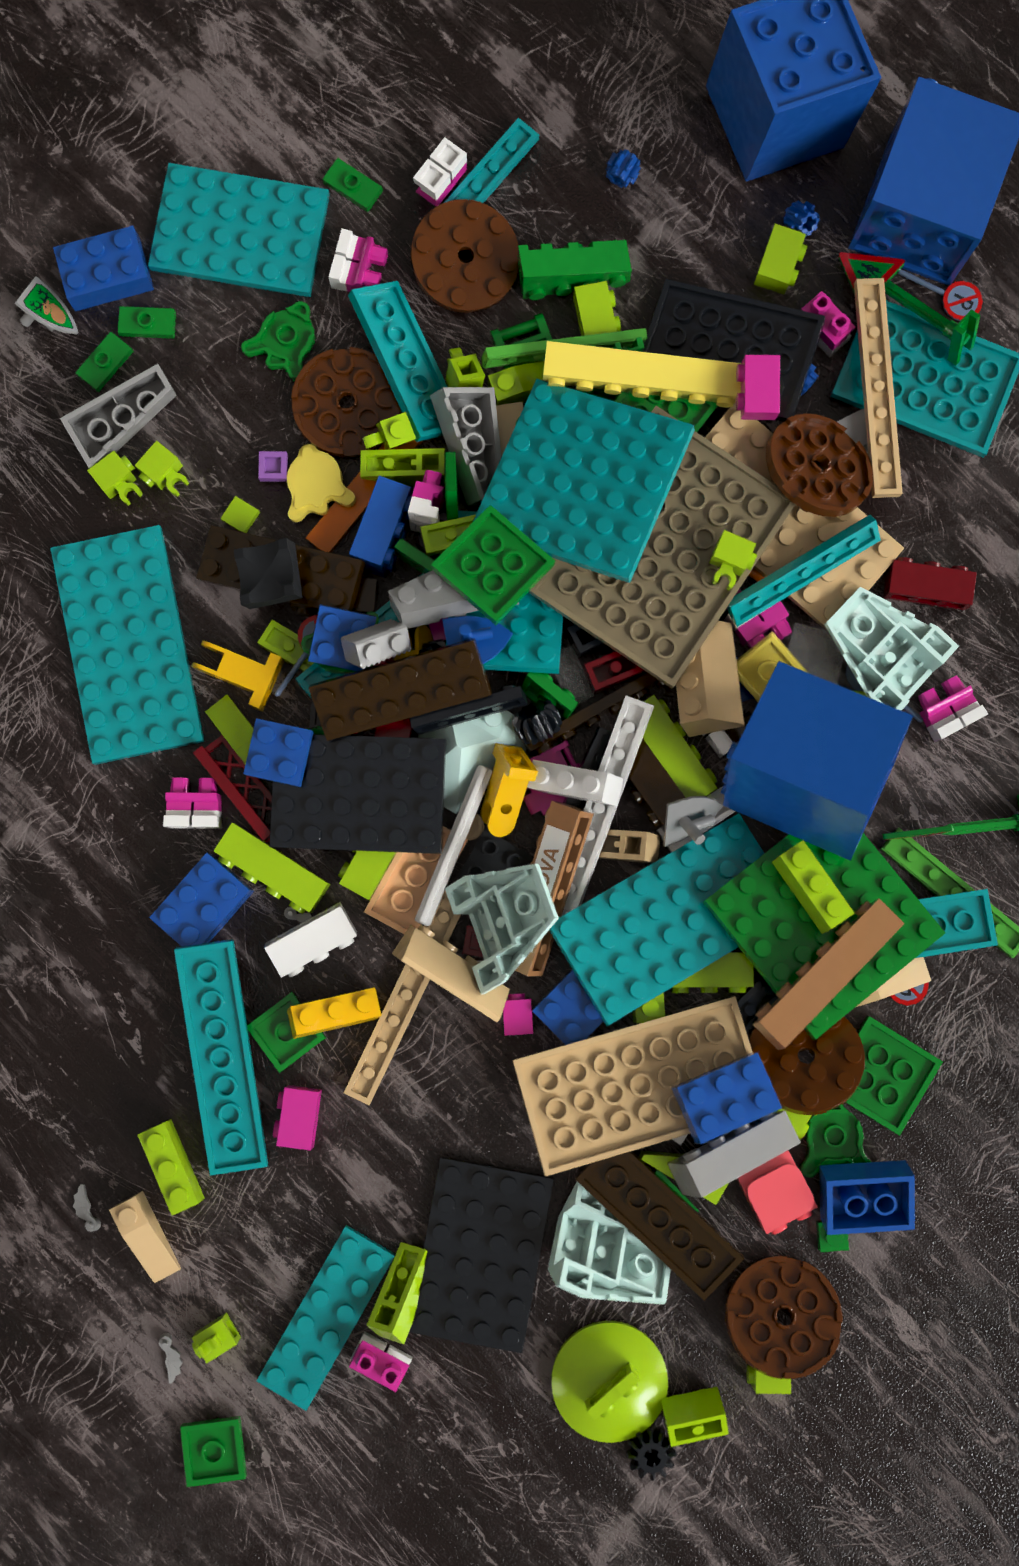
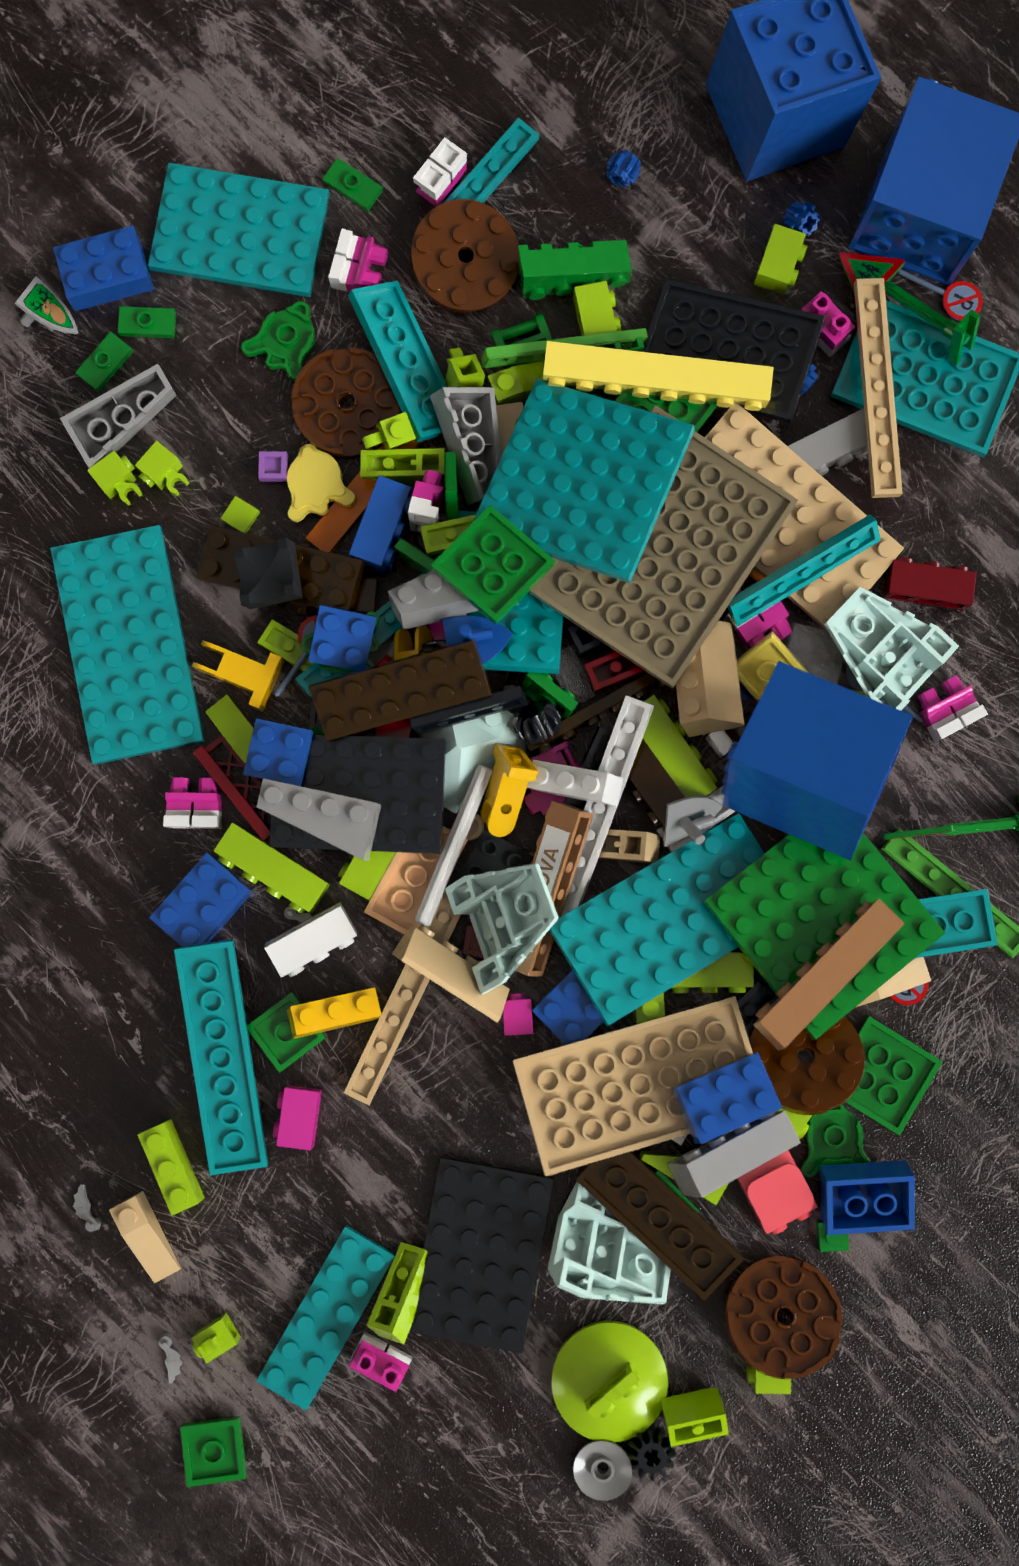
(329, 816): none -> light grey wedge
(376, 643): light grey brick -> none
(599, 1483): none -> light grey dish
(732, 557): lime brick -> none
(759, 387): dark pink brick -> none
(813, 887): lime brick -> none
(846, 465): reddish brown plate -> none

